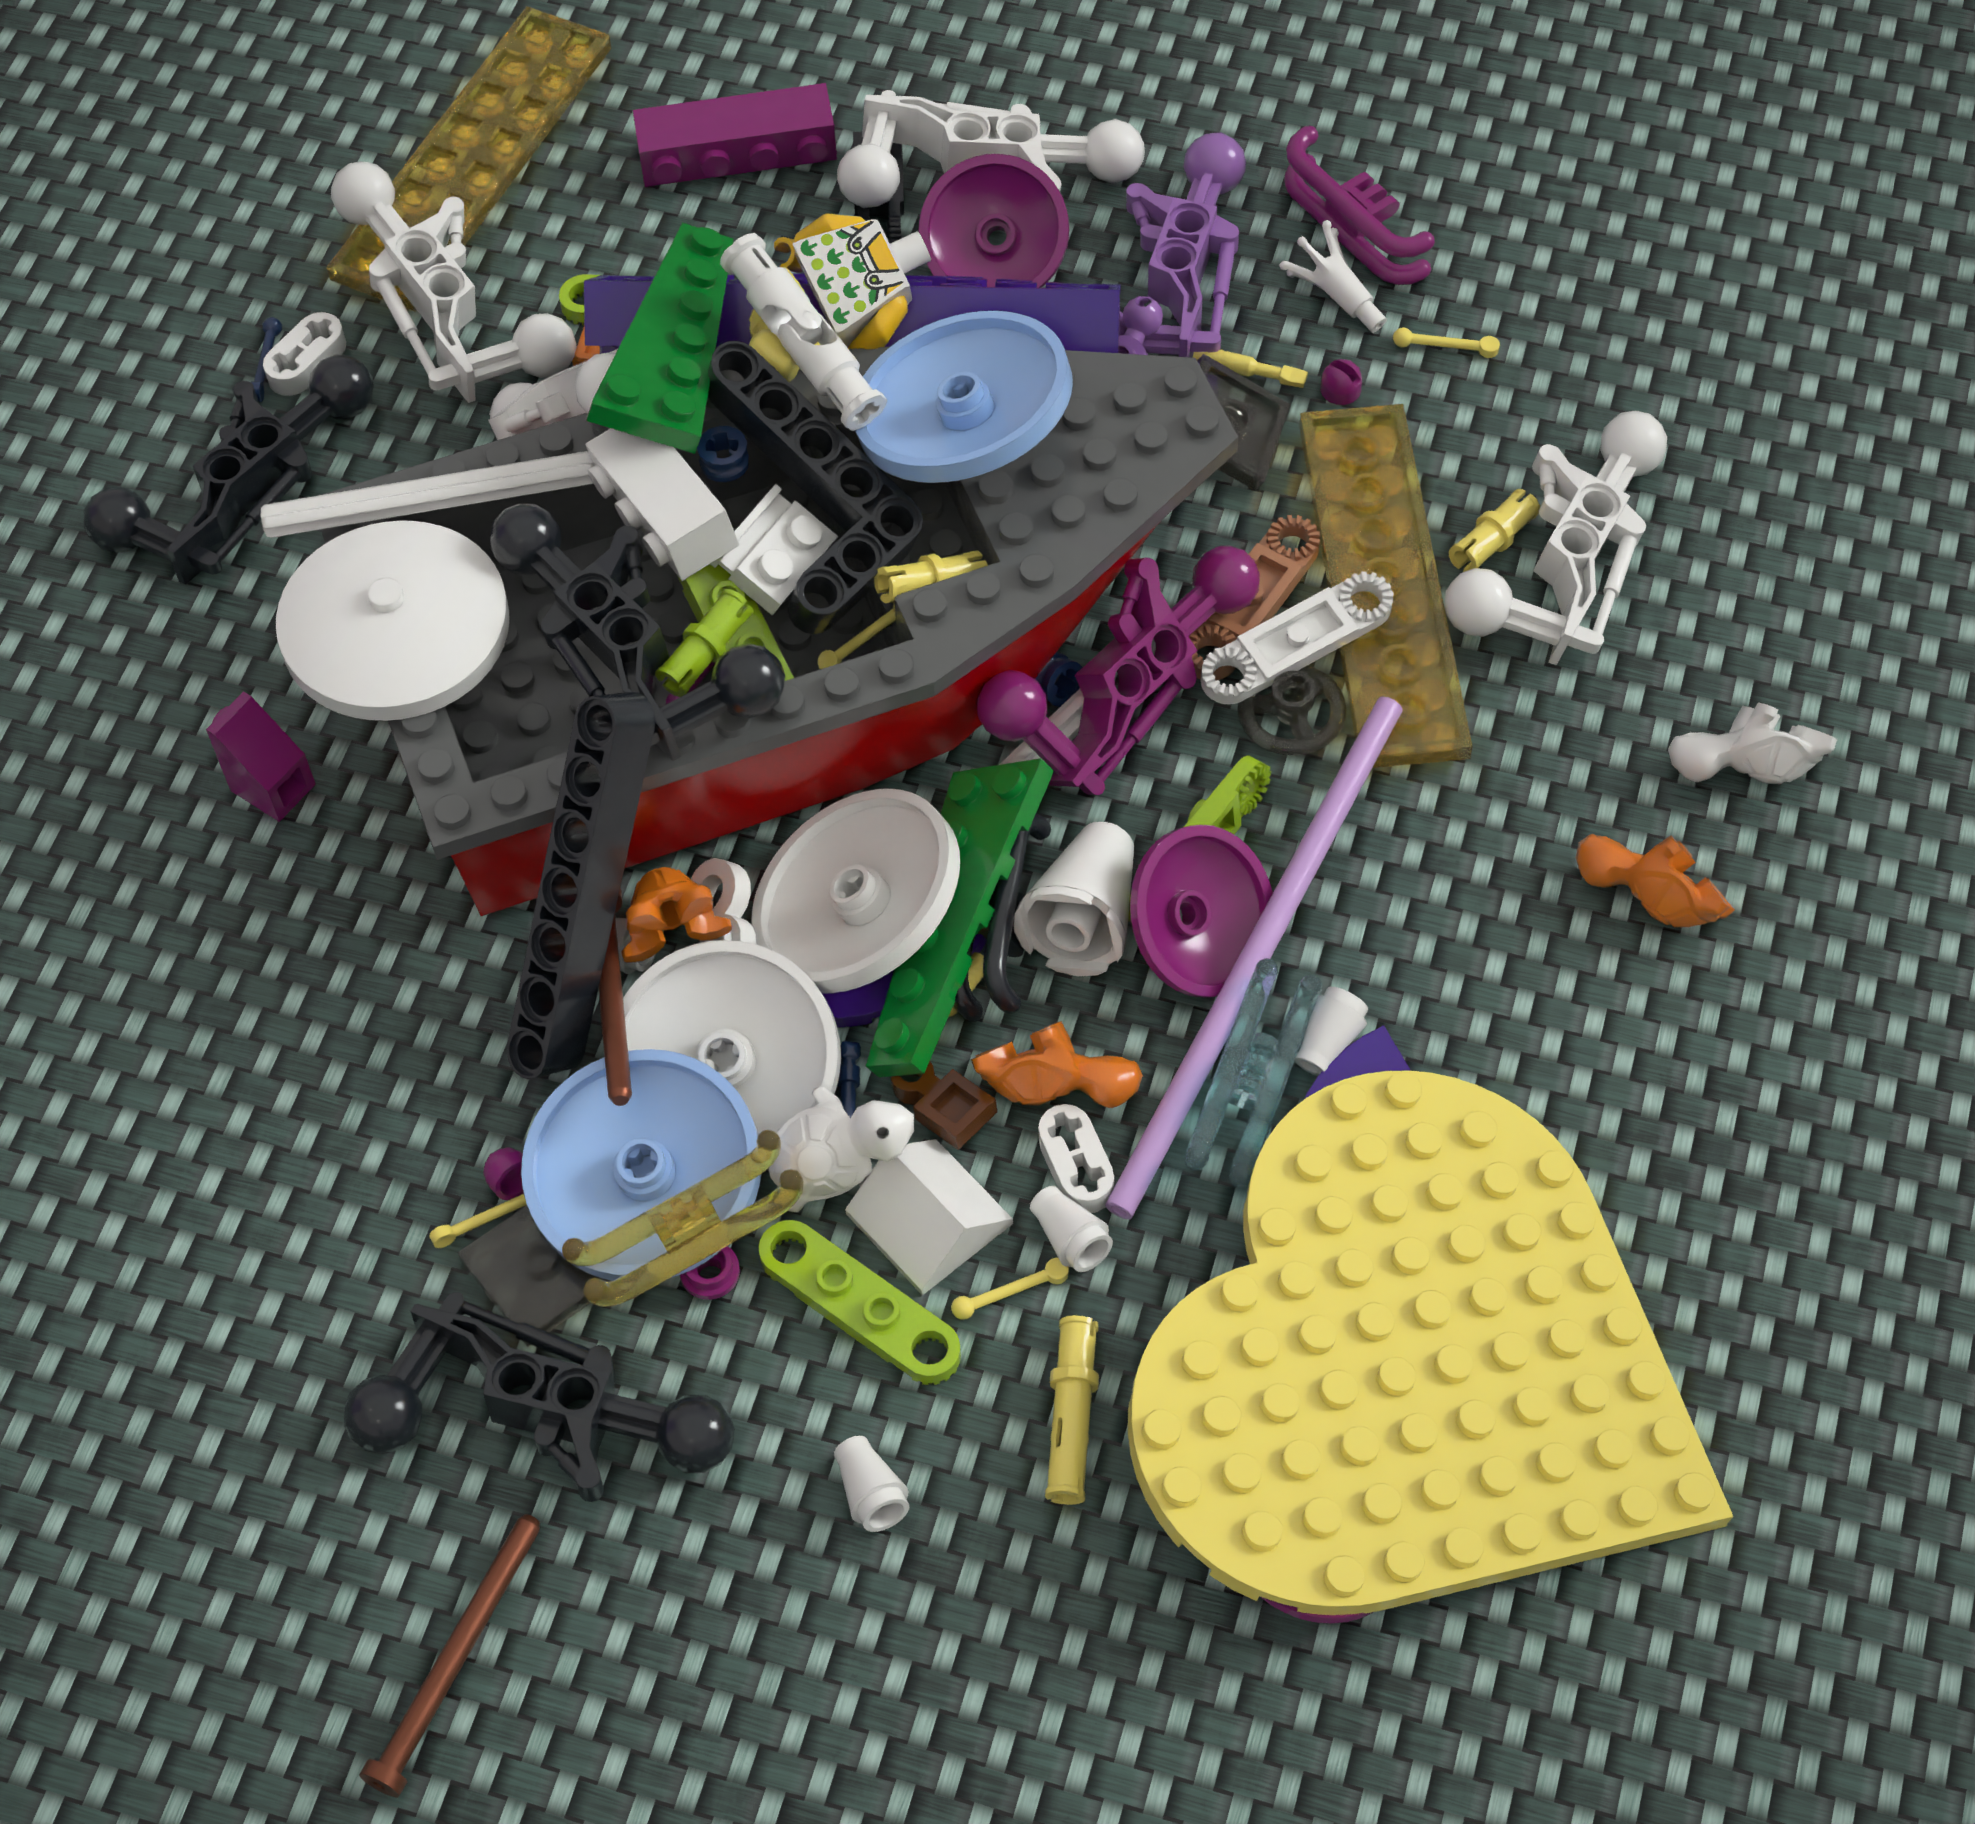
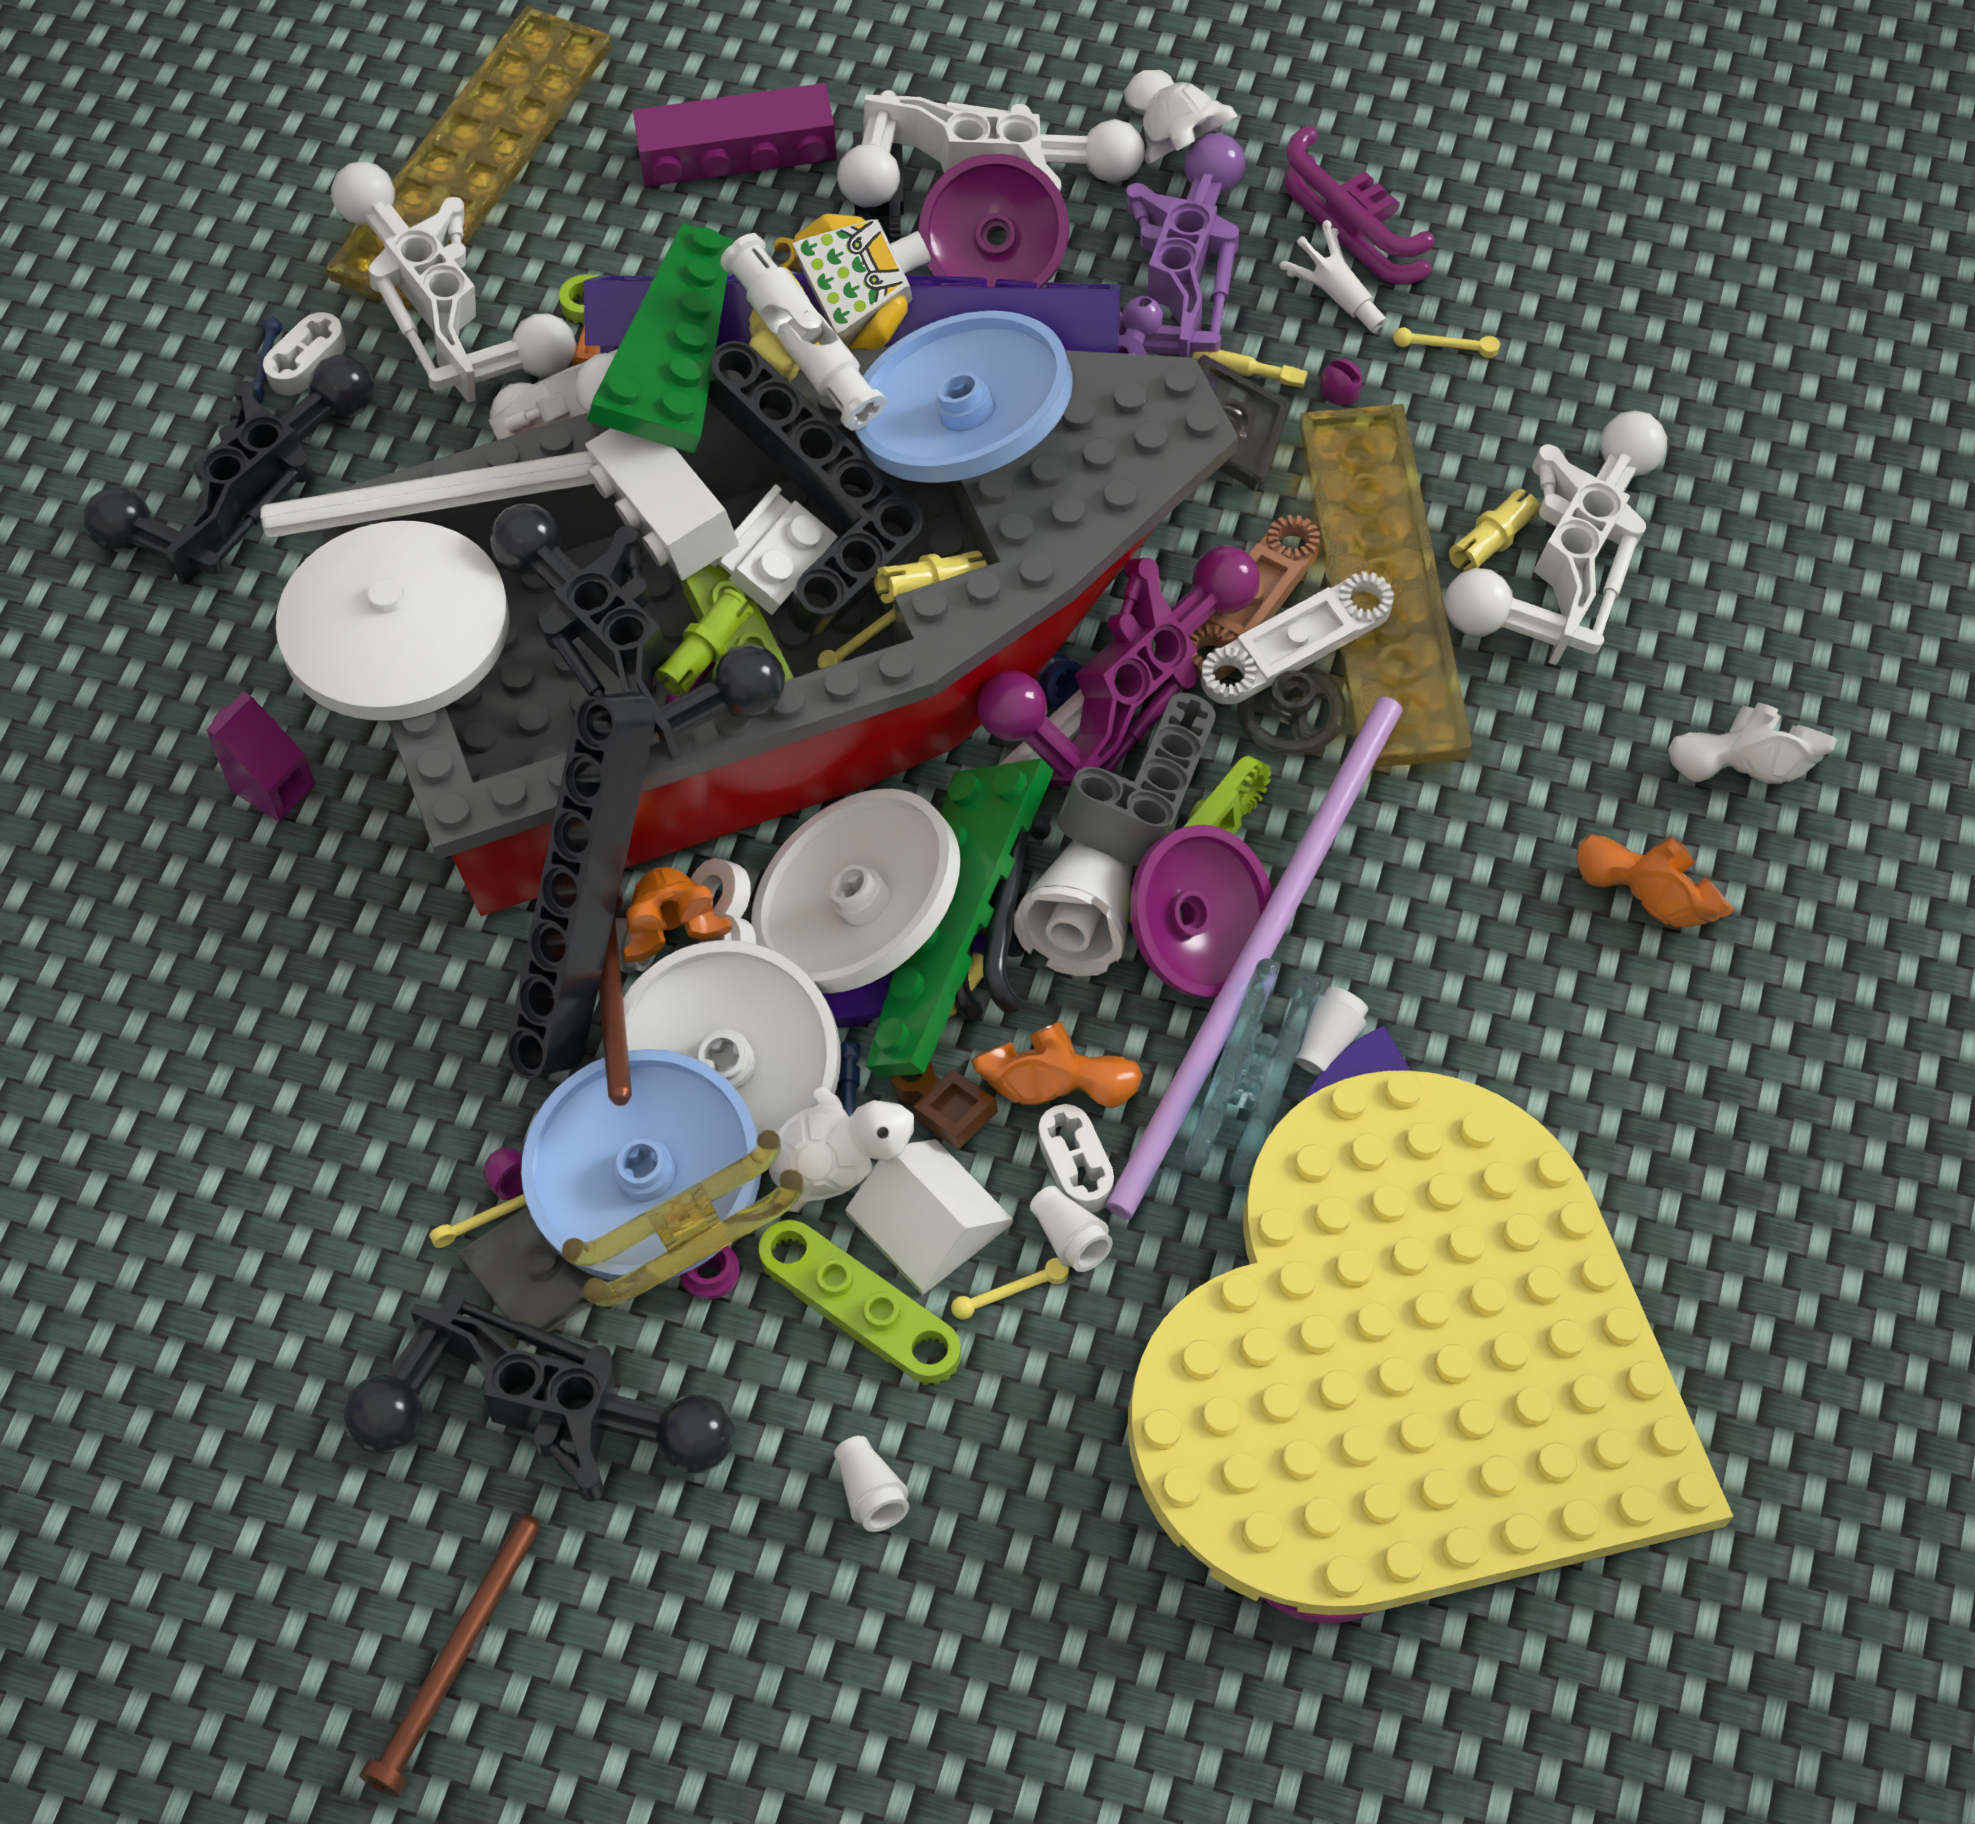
(720, 439): dark blue bush -> none
(1073, 1386): light yellow pin -> none
(1131, 816): none -> dark grey beam
(1172, 111): none -> white animal

